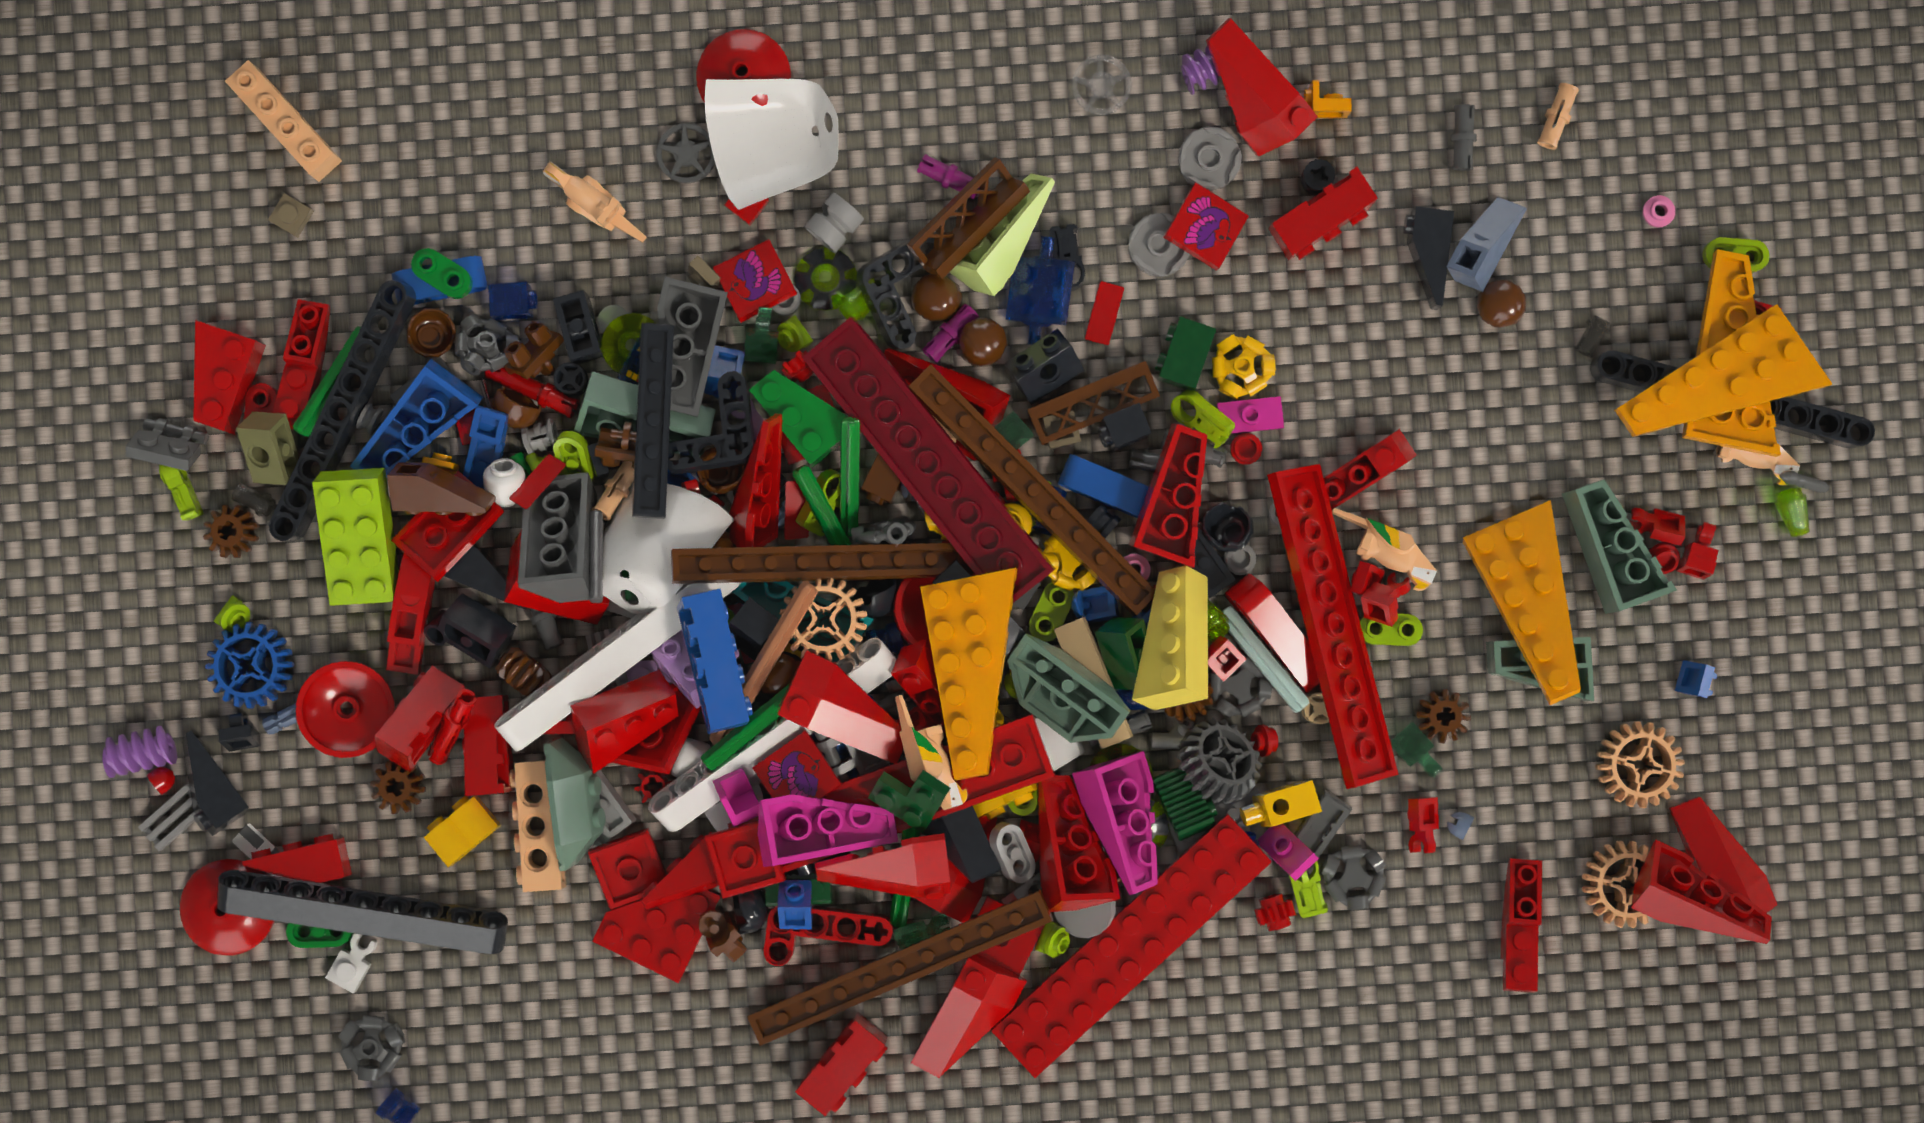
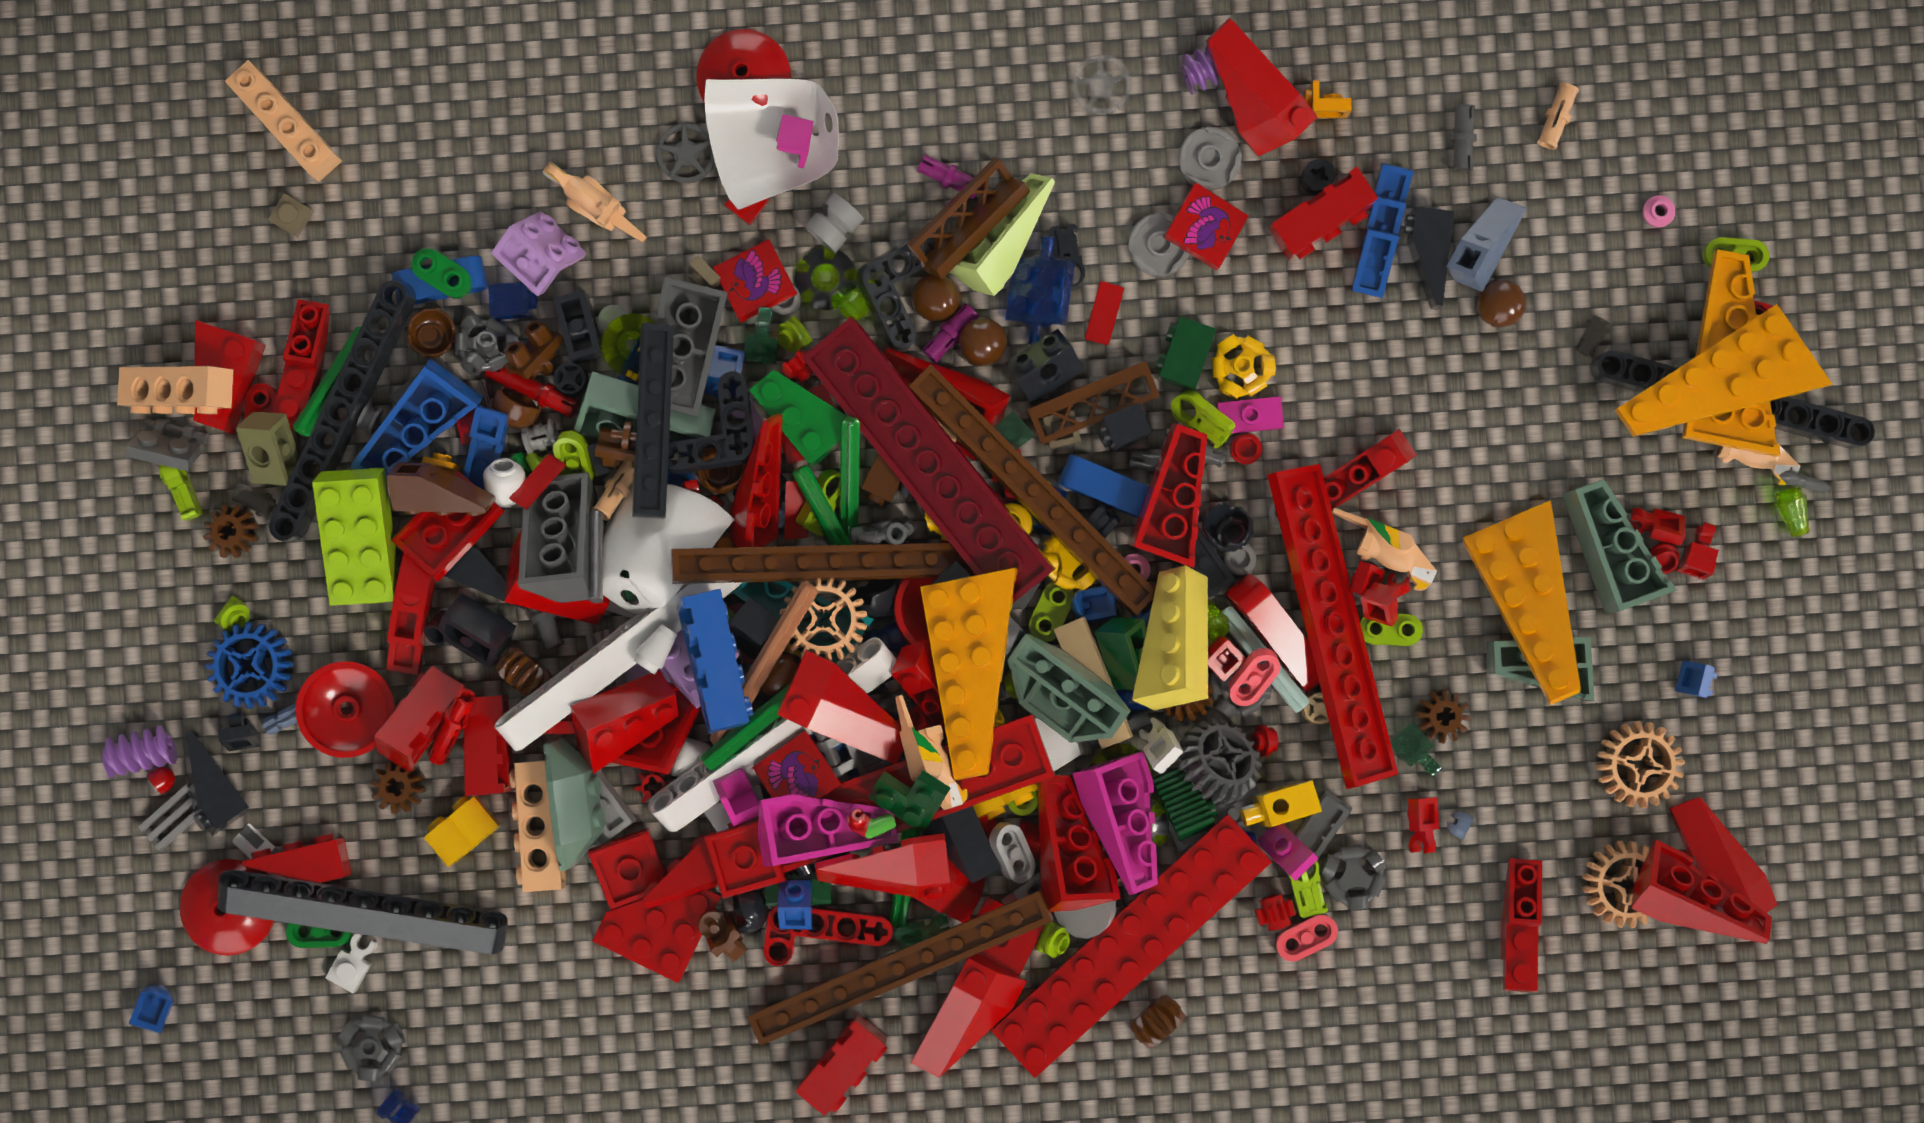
(152, 1009): none -> blue plate
(175, 388): none -> light nougat brick
(537, 251): none -> lavender bracket
(655, 649): none -> white cone
(795, 137): none -> dark pink panel
(867, 826): none -> arm
(1157, 1021): none -> reddish brown gear
(1161, 747): none -> white plate
(1255, 675): none -> coral plate
(1306, 938): none -> coral plate
(1382, 230): none -> blue slope

